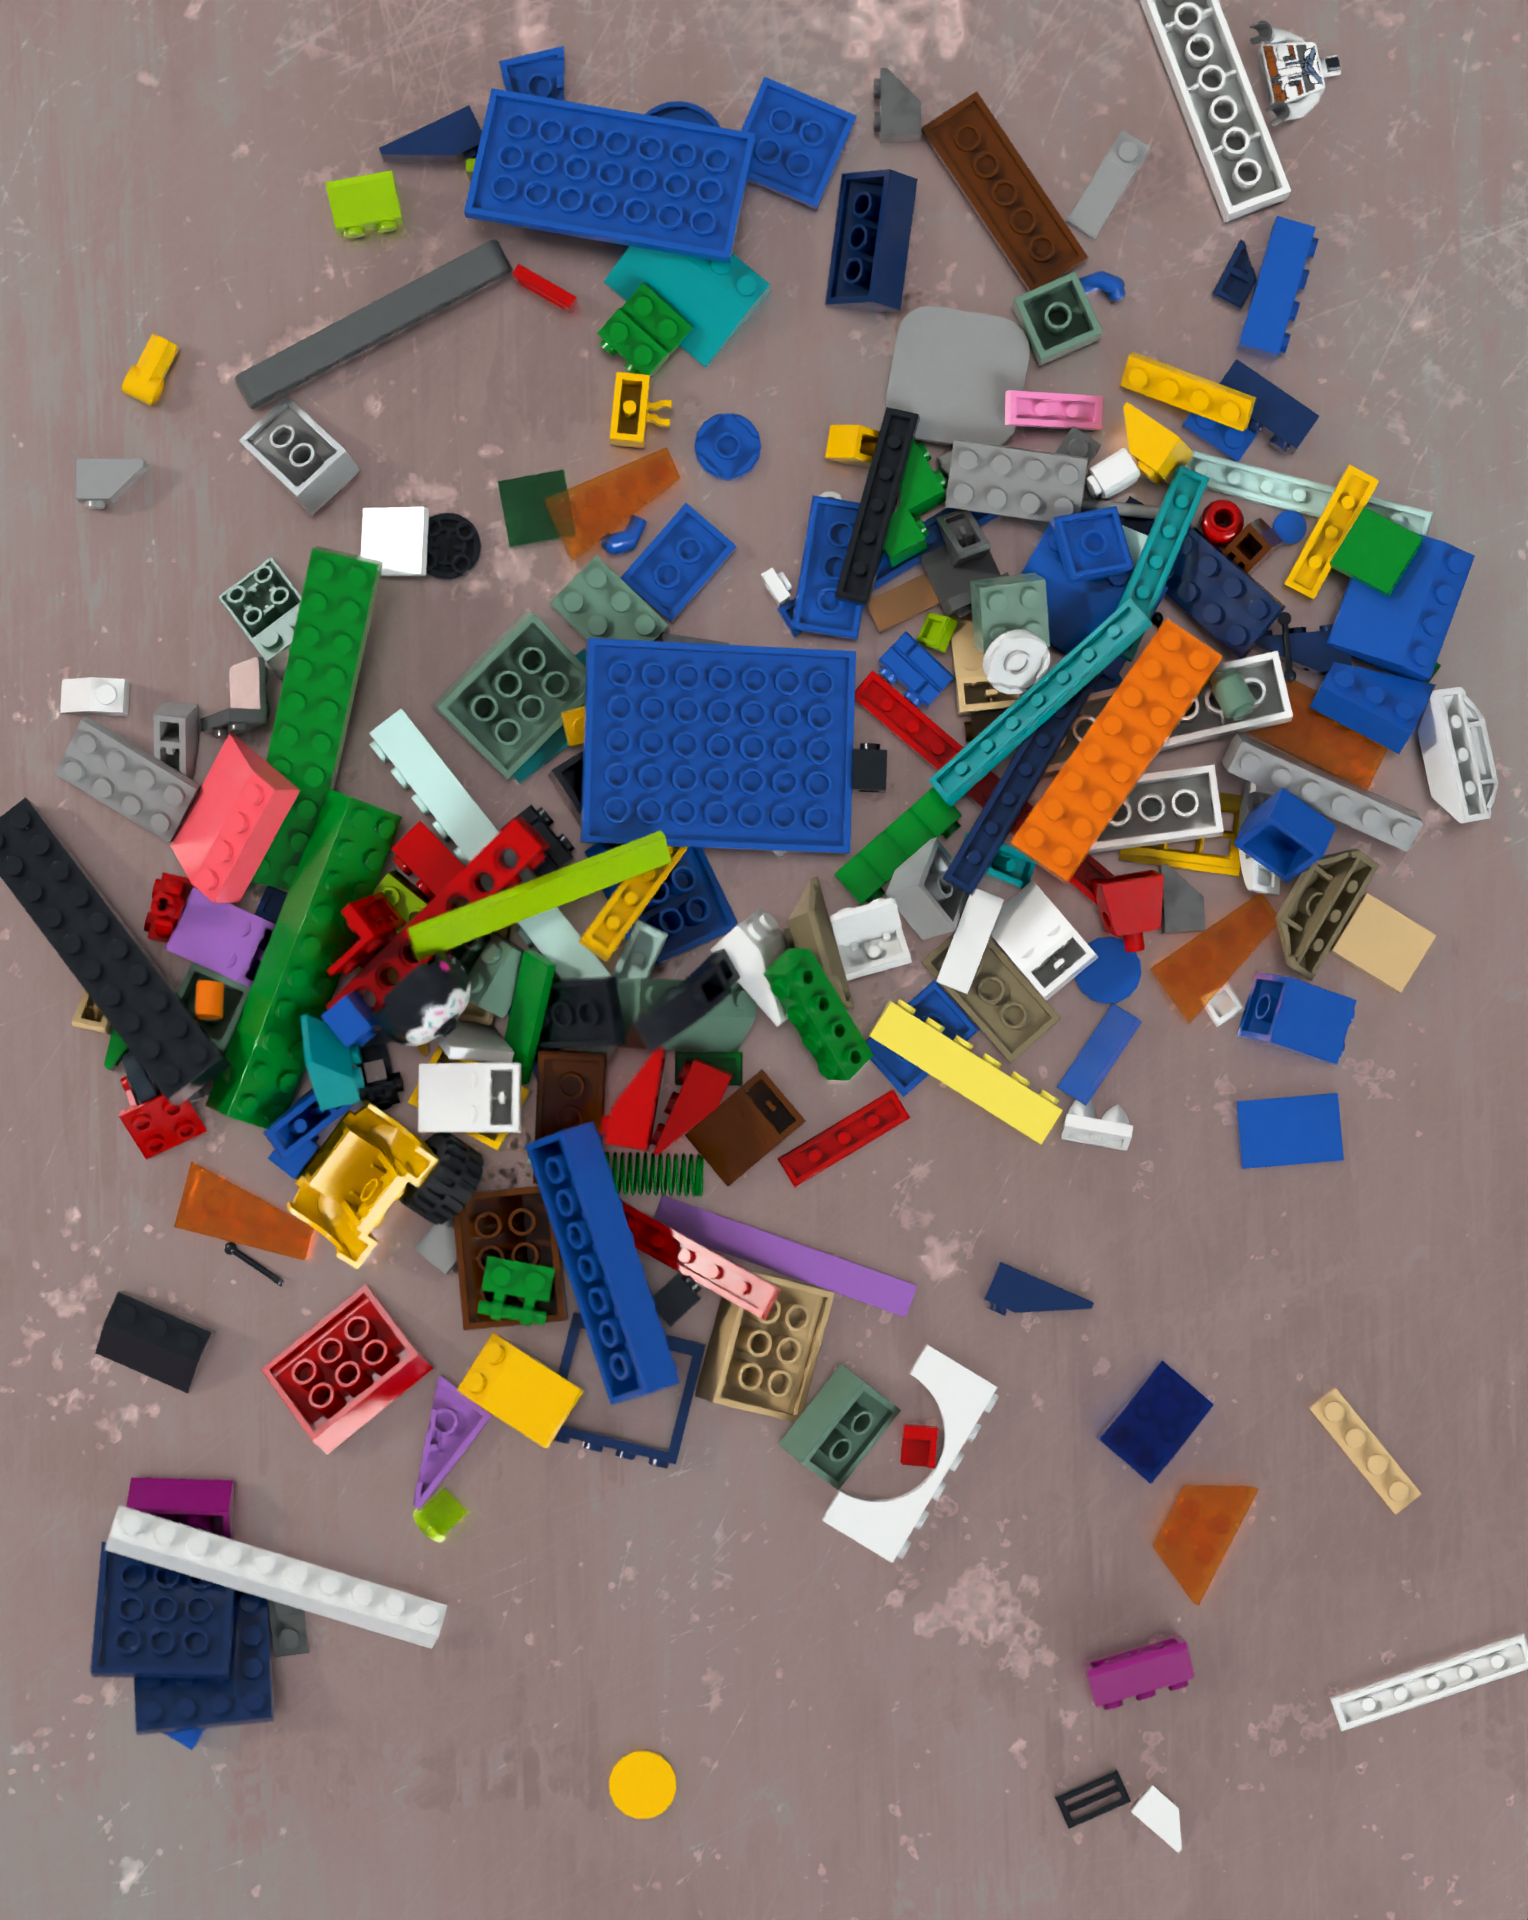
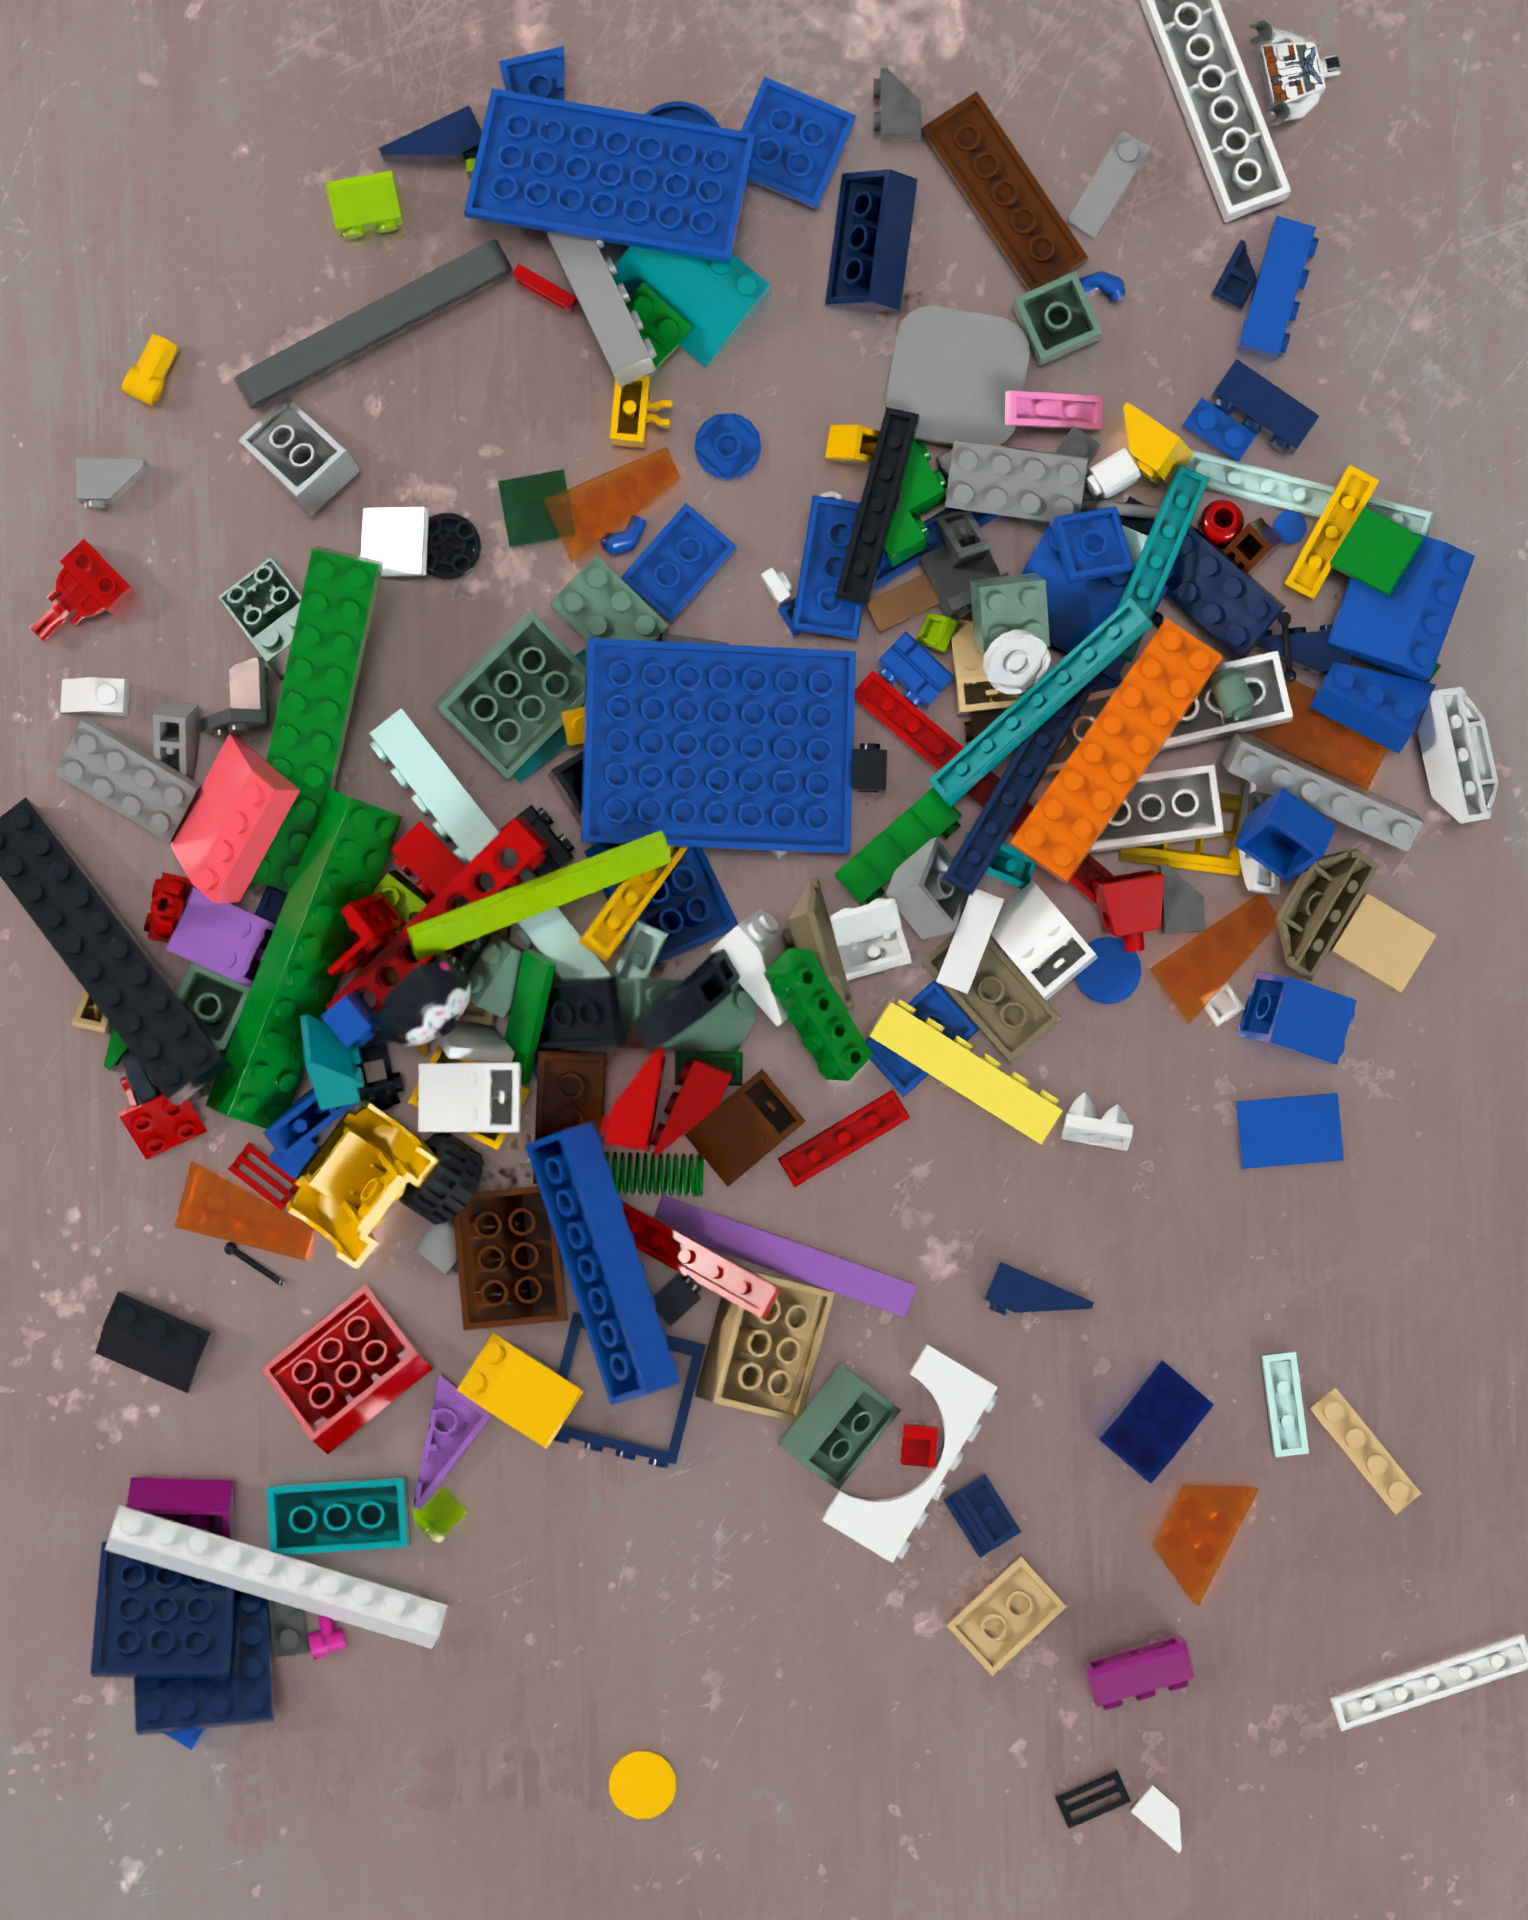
(85, 589): none -> red brick
(209, 1000): orange brick -> none
(242, 1159): none -> red tile
(326, 1639): none -> dark pink brick
(338, 1515): none -> teal brick
(519, 1280): green plate -> none
(605, 306): none -> light grey brick
(982, 1515): none -> dark blue plate
(1006, 1615): none -> tan plate
(1099, 1054): blue tile -> none
(1188, 391): yellow plate -> none
(1285, 1404): none -> light aqua plate

